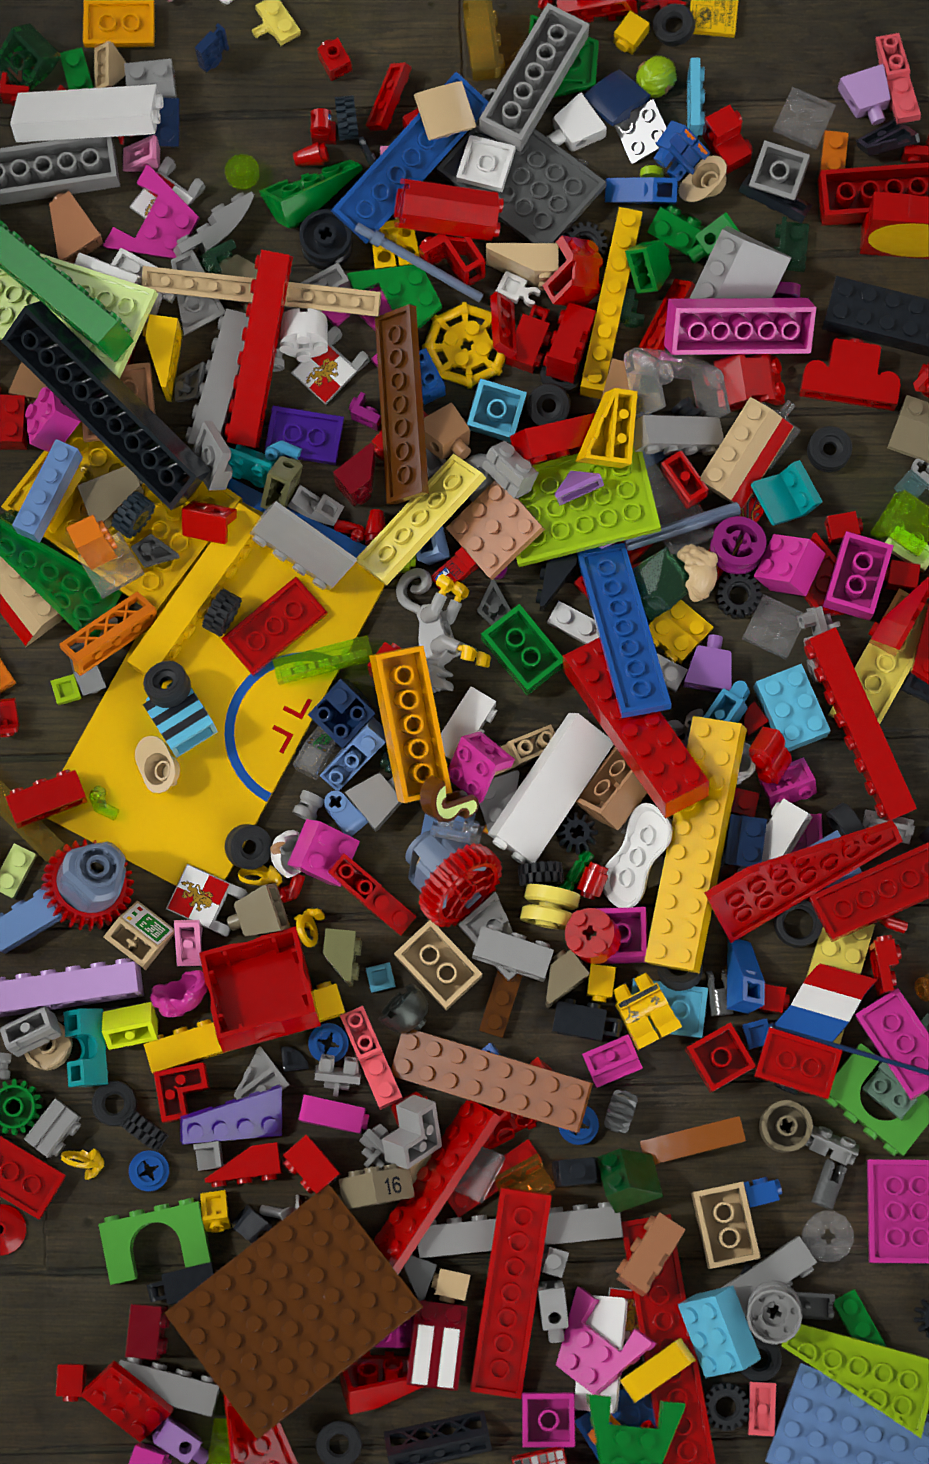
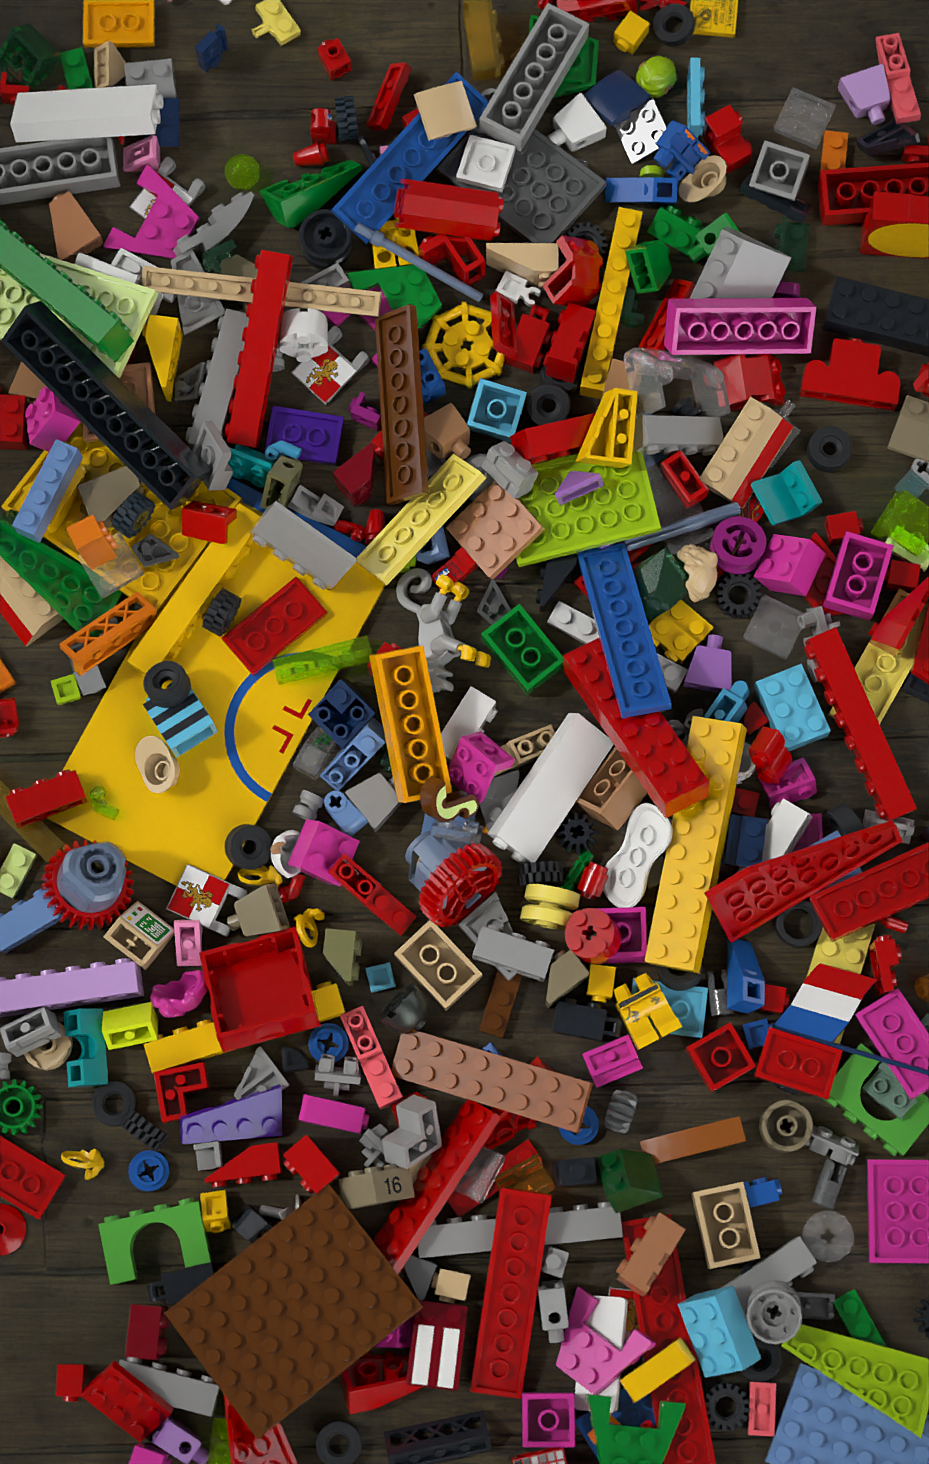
(53, 1128): light grey brick -> none

